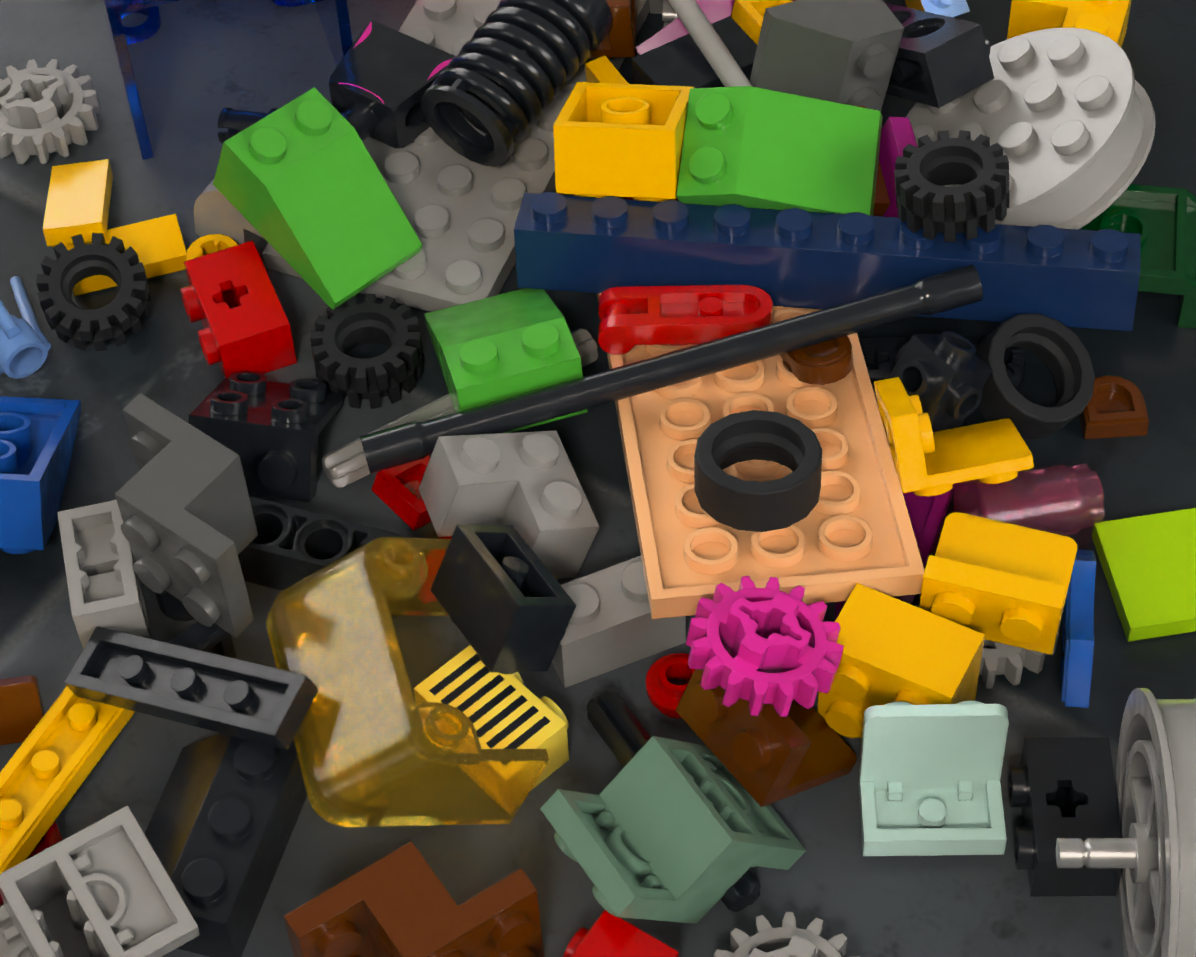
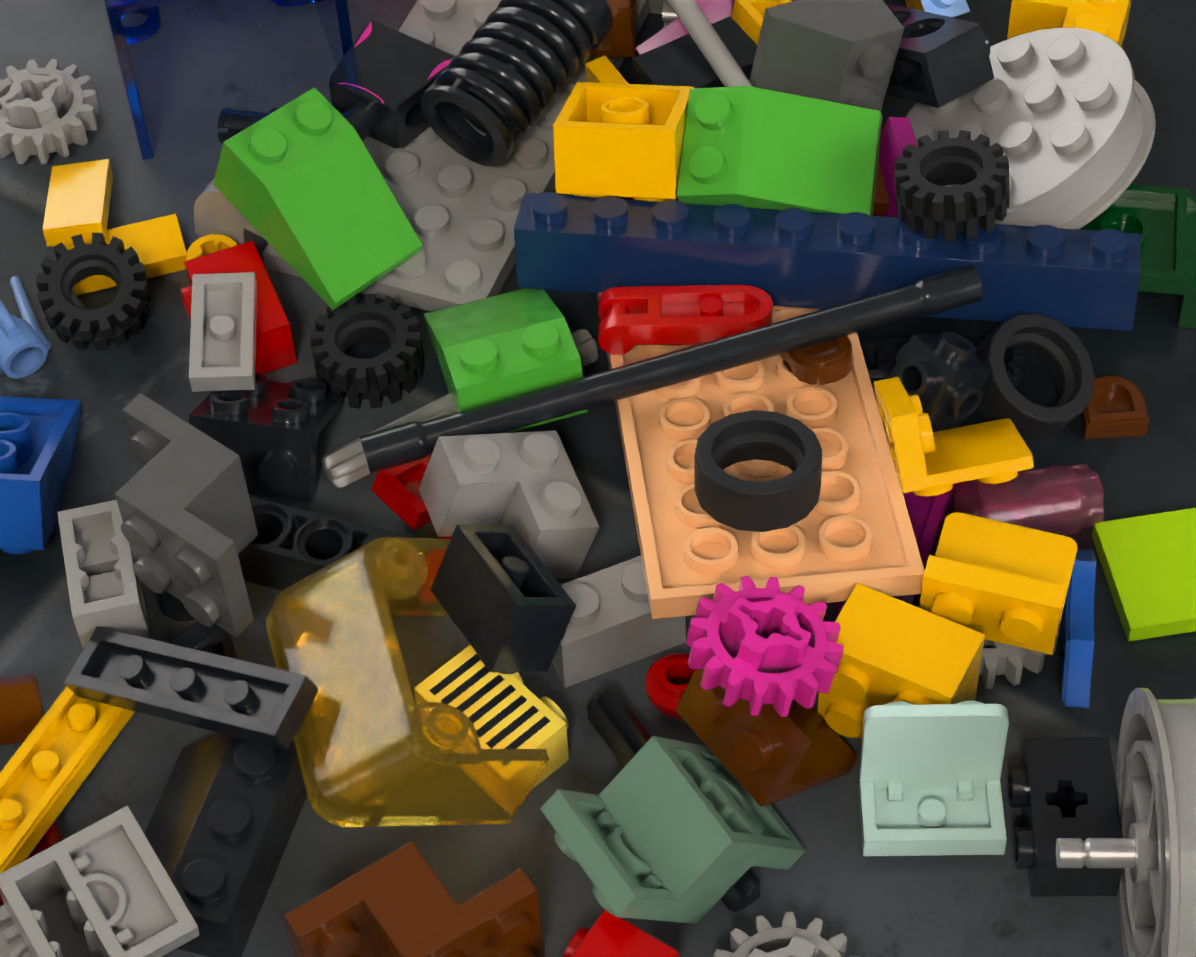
(223, 332): none -> light grey plate

